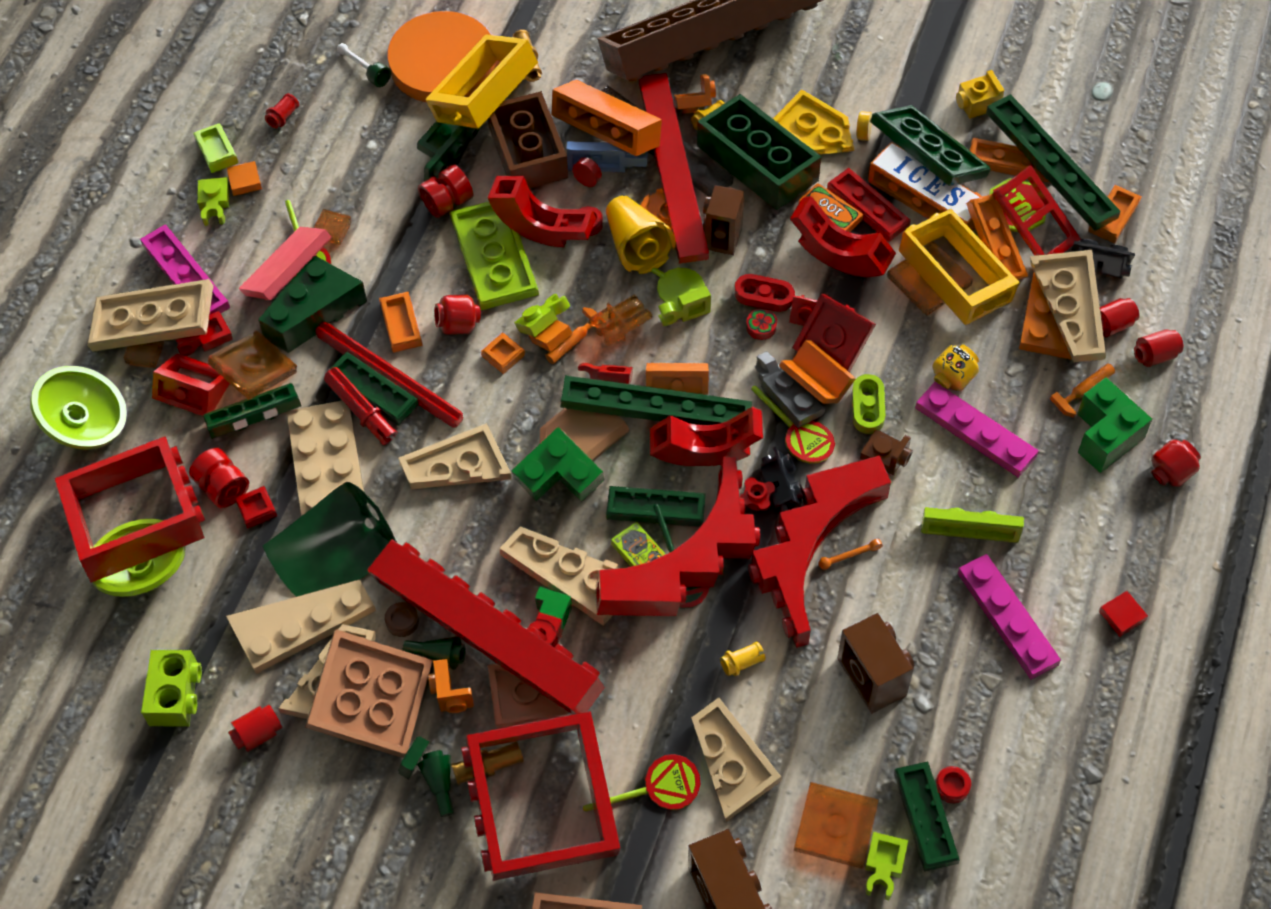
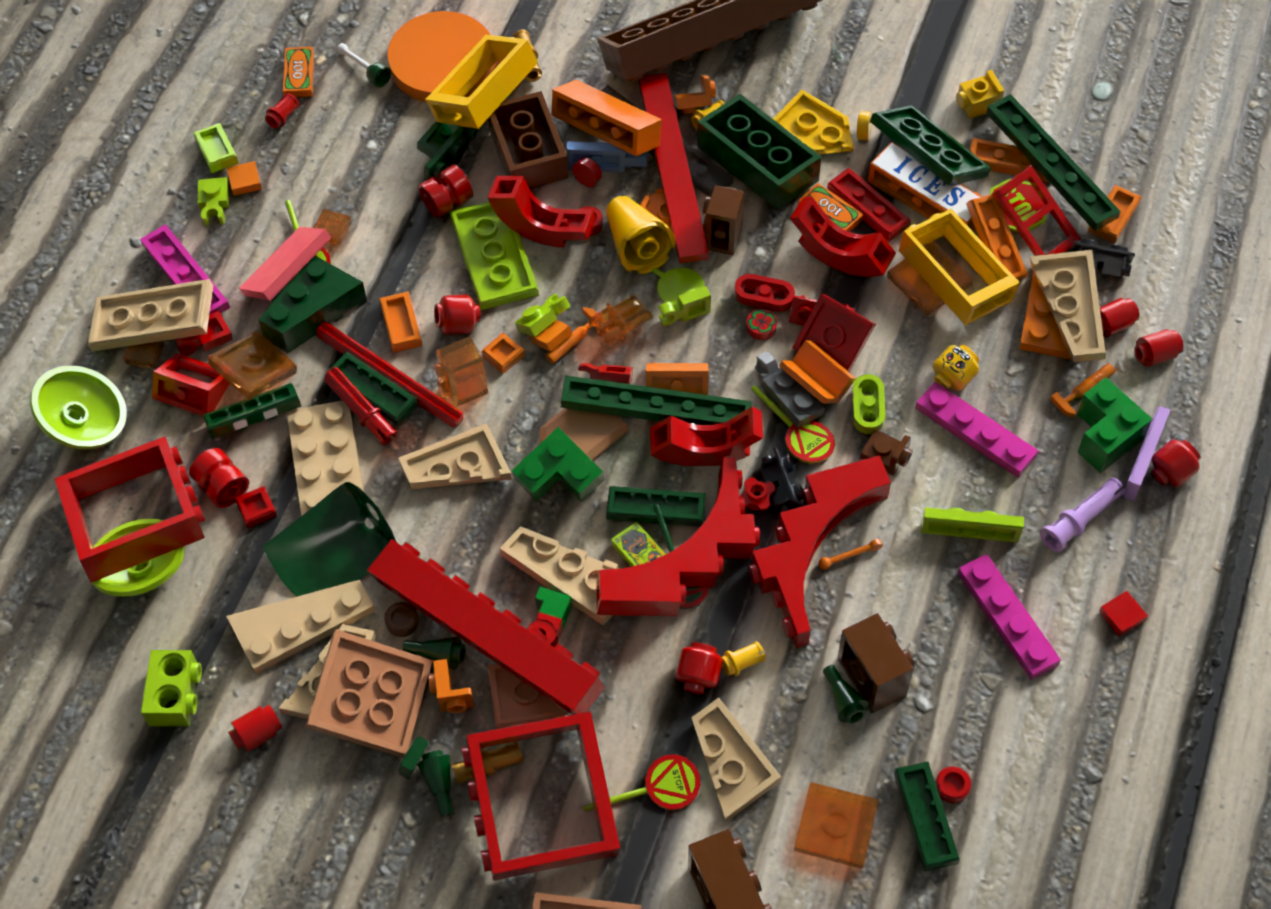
(299, 71): none -> orange tile
(461, 372): none -> clear orange brick
(698, 667): none -> red head
(848, 702): none -> dark green cone
(886, 860): lime plate -> none
(1073, 522): none -> lavender pin
(1146, 453): none -> lavender tile

